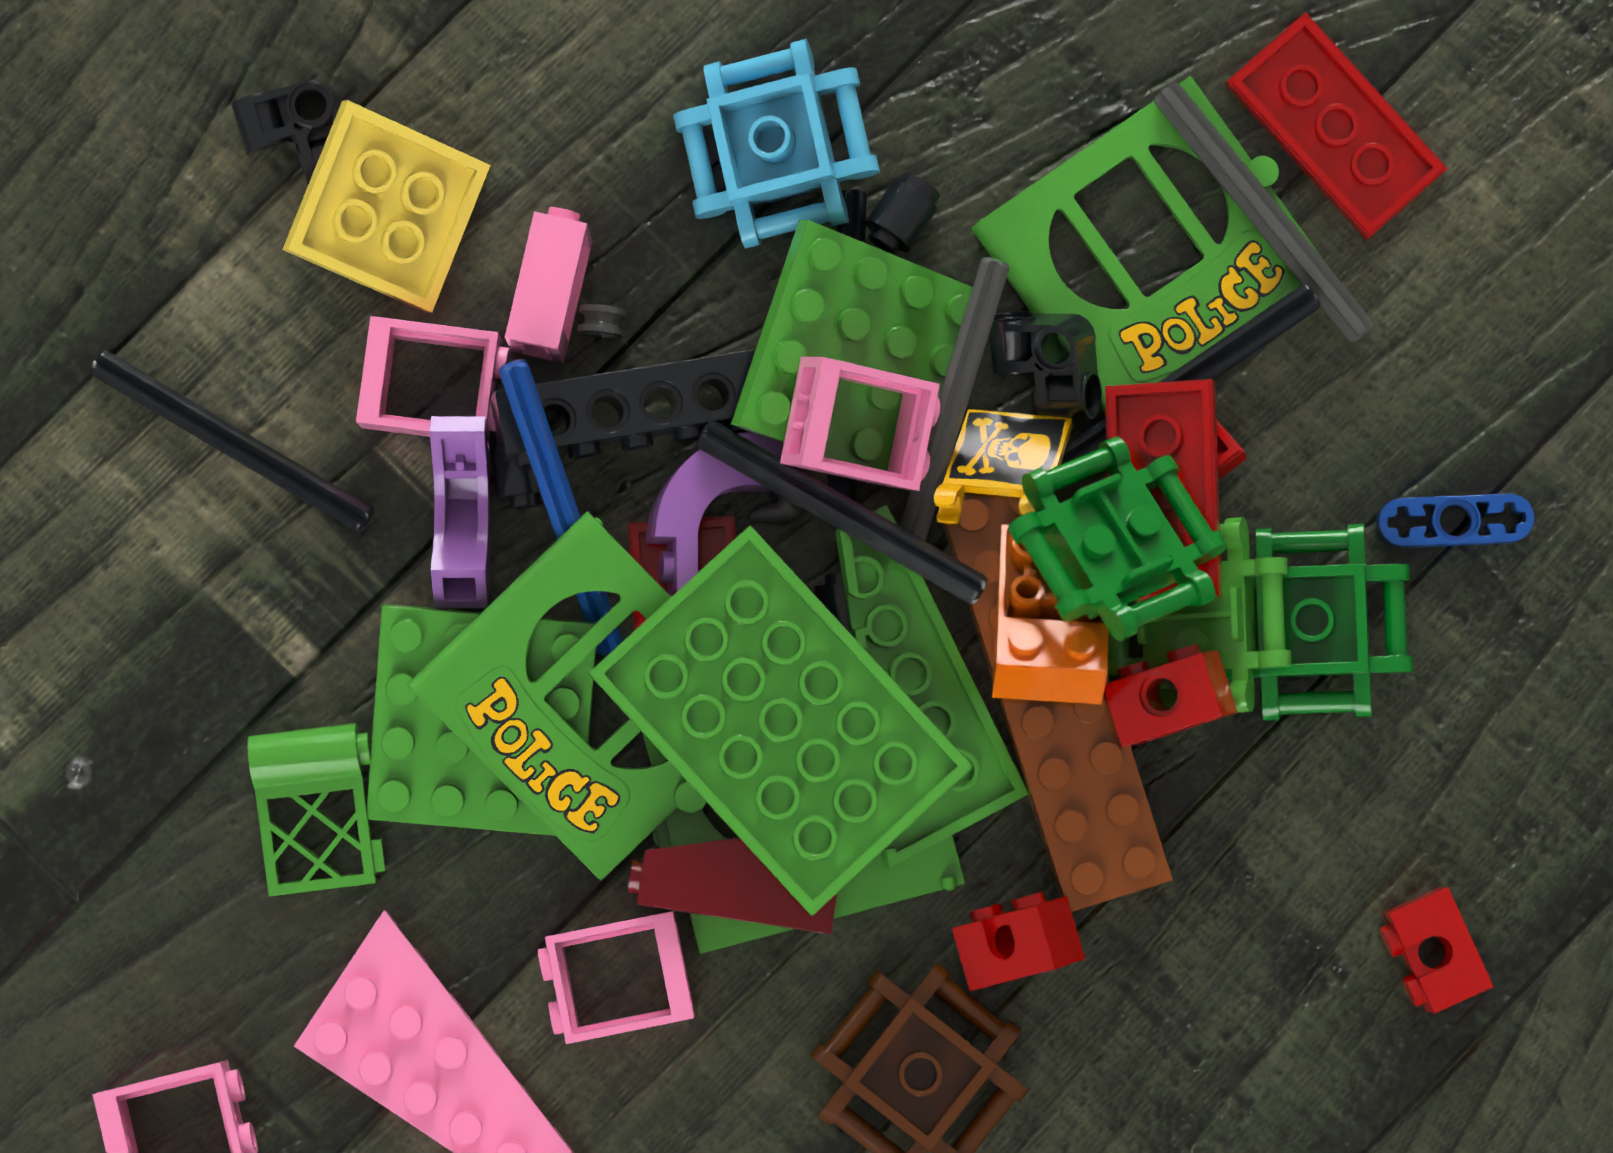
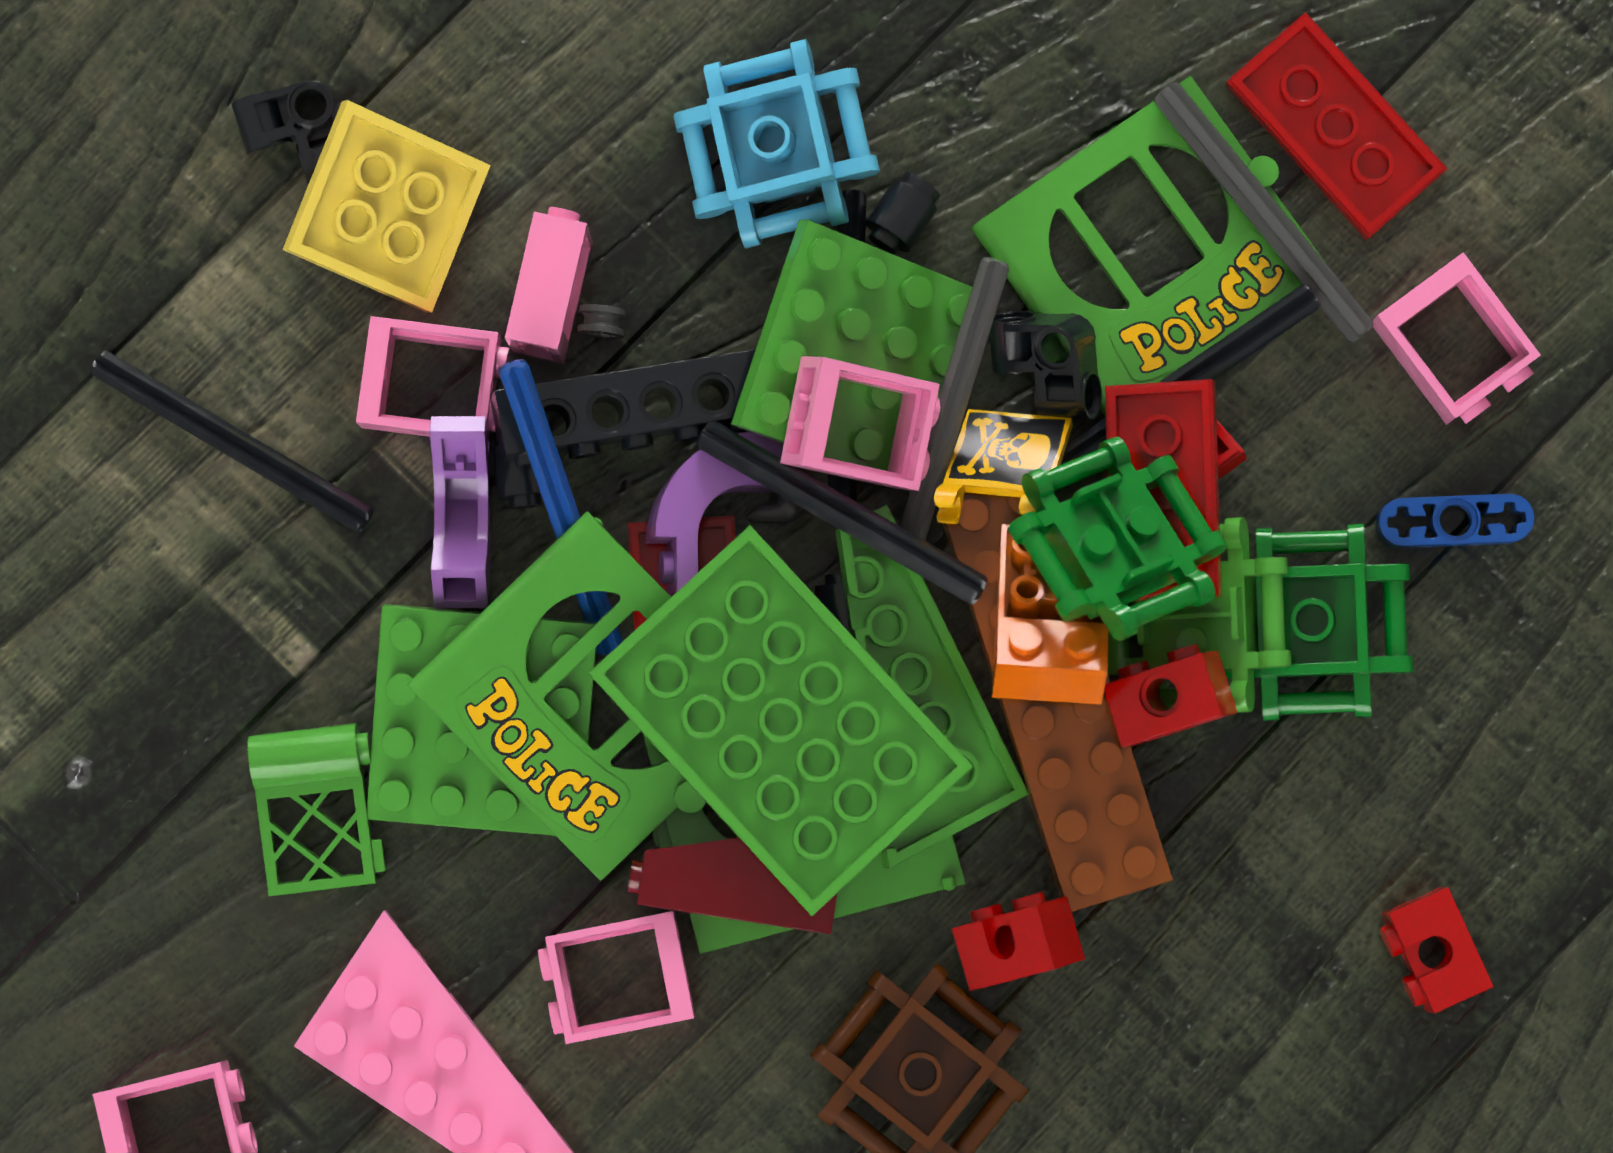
(1464, 275): none -> bright pink window

